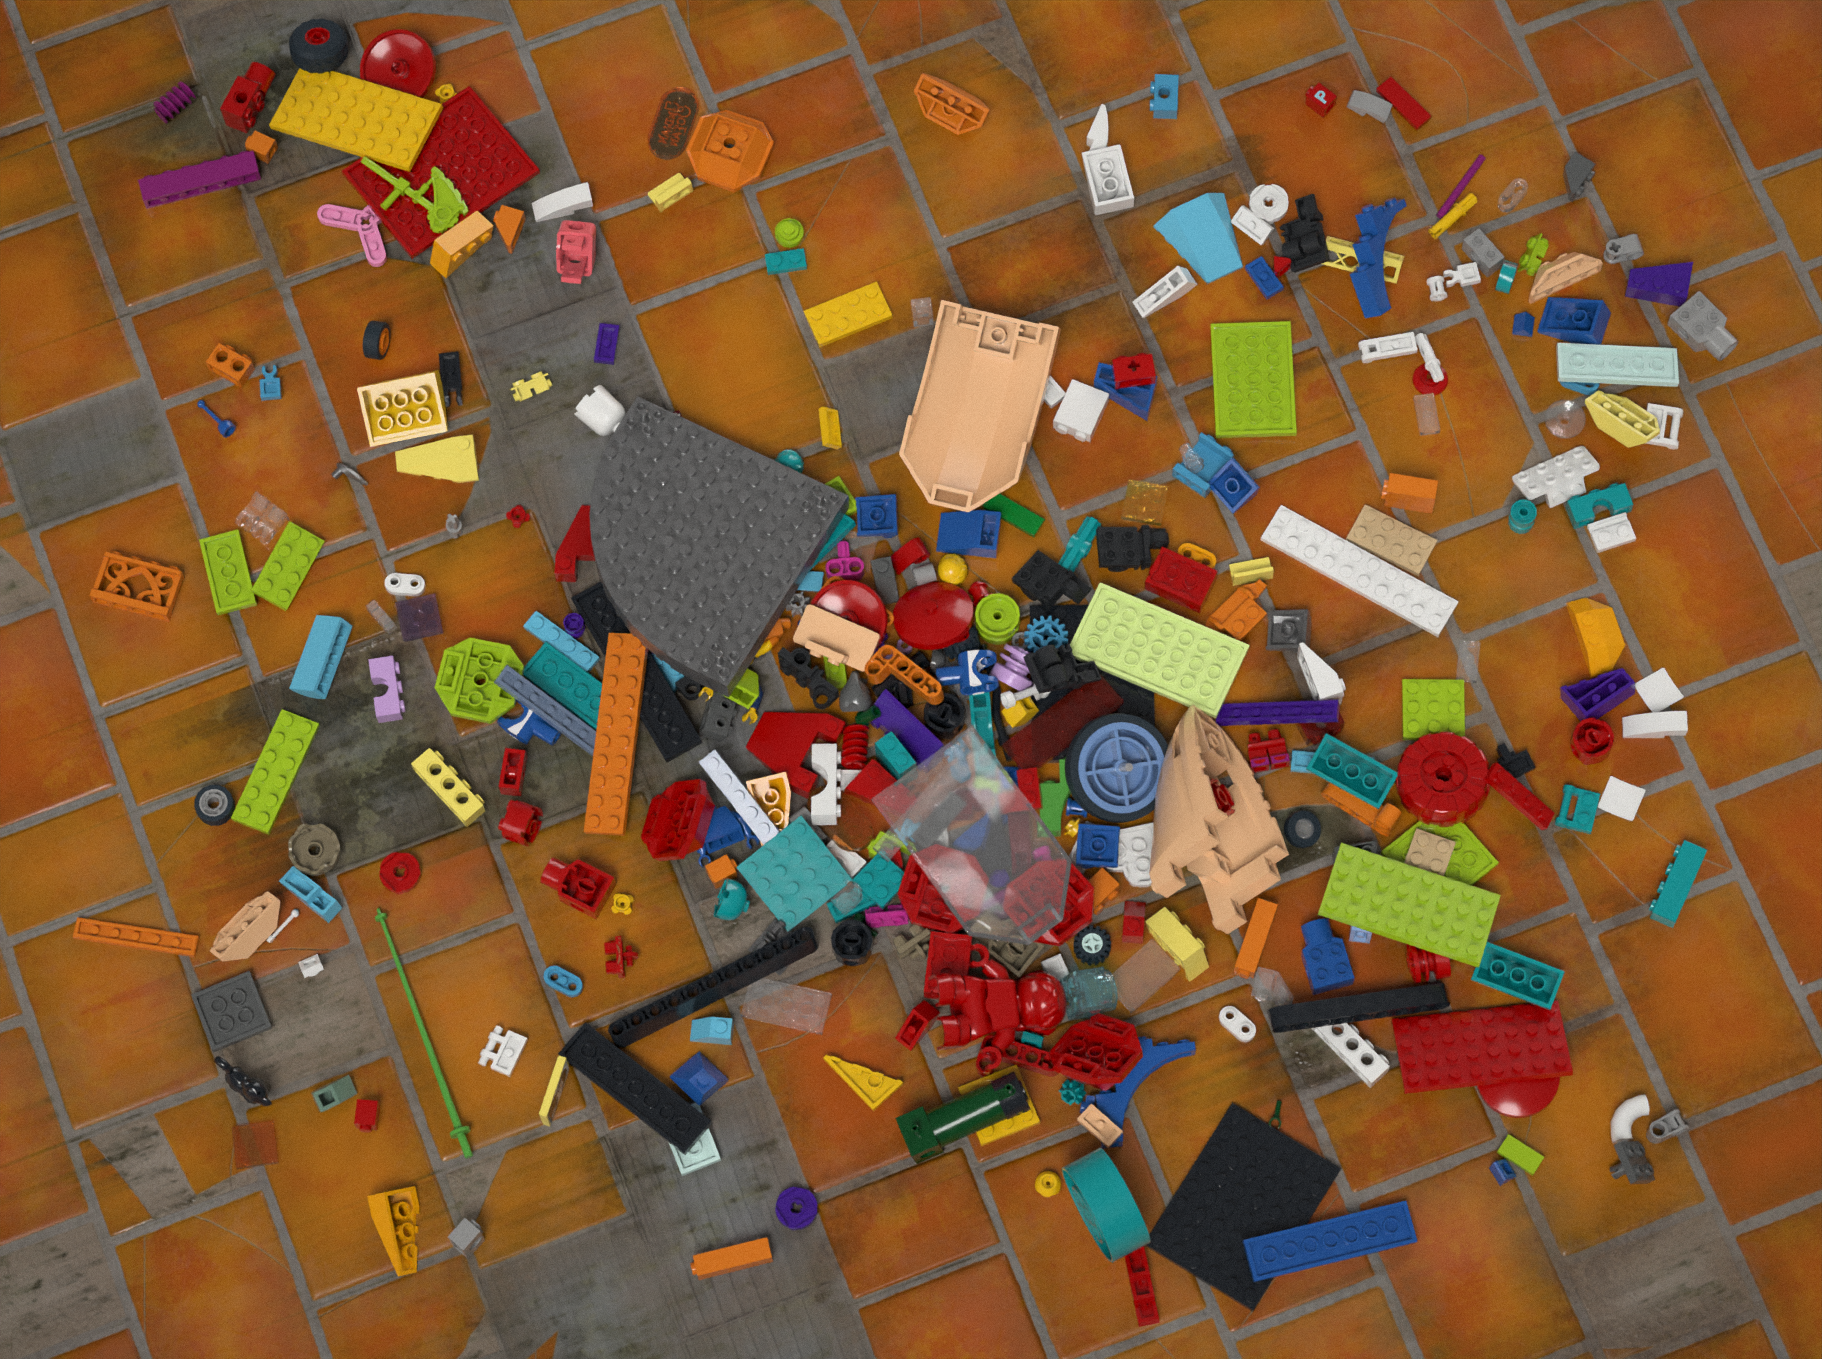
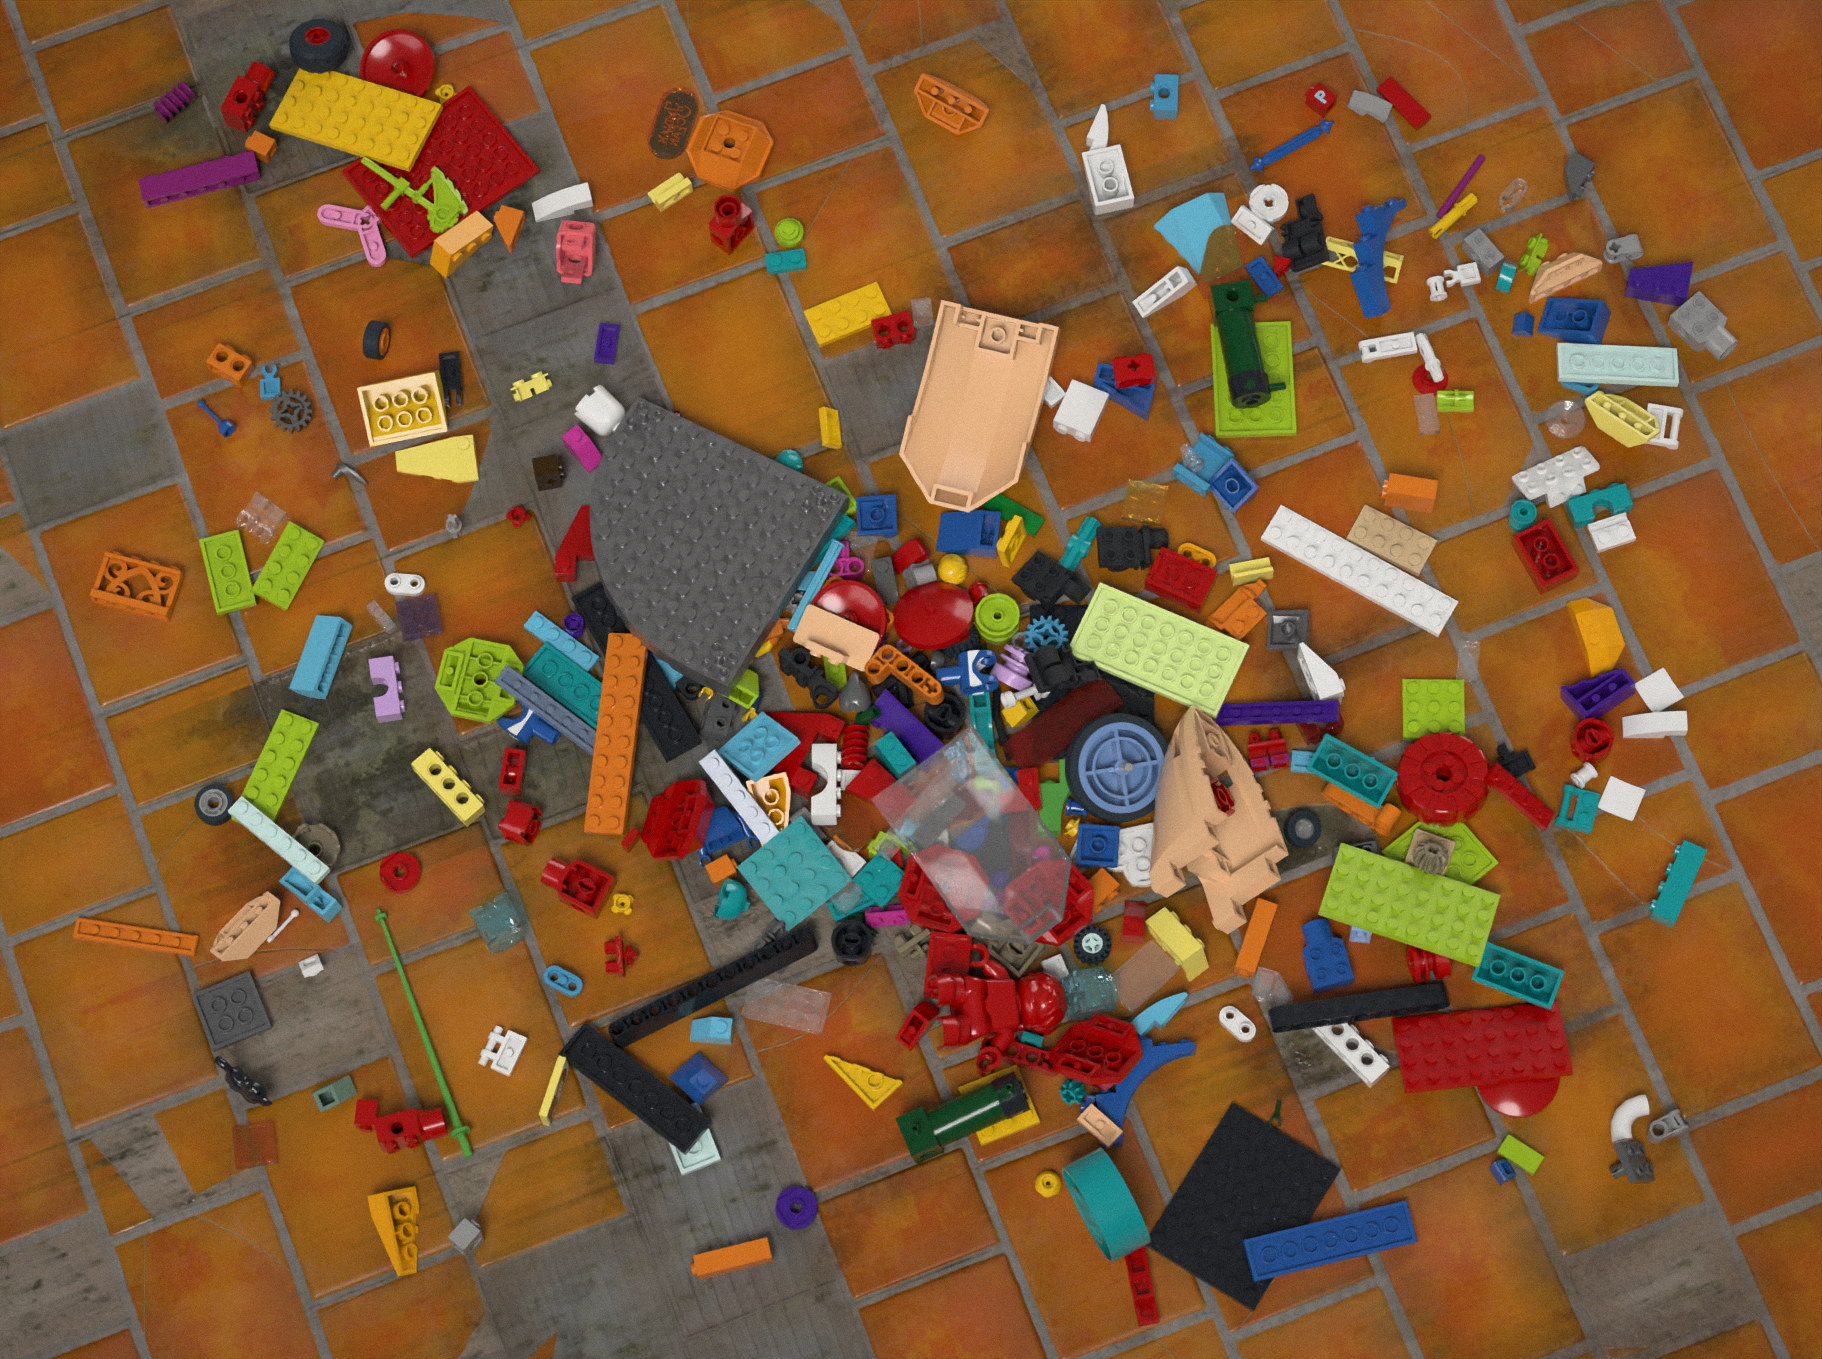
(279, 840): none -> light aqua plate
(283, 415): none -> dark grey gear
(415, 1125): none -> red brick
(498, 924): none -> clear light blue piece
(548, 472): none -> dark brown brick
(582, 448): none -> dark pink slope
(630, 840): none -> red tile
(731, 223): none -> red brick
(759, 747): none -> medium azure plate
(817, 582): none -> medium azure axle
(891, 325): none -> red brick
(1011, 541): none -> yellow plate
(1159, 1014): none -> medium azure slope
(1222, 258): none -> clear orange tile
(1233, 314): none -> dark green piece
(1291, 145): none -> blue wheel
(1430, 857): none -> dark tan gear
(1455, 401): none -> lime hips
(1545, 556): none -> red brick
(1584, 775): none -> white bush

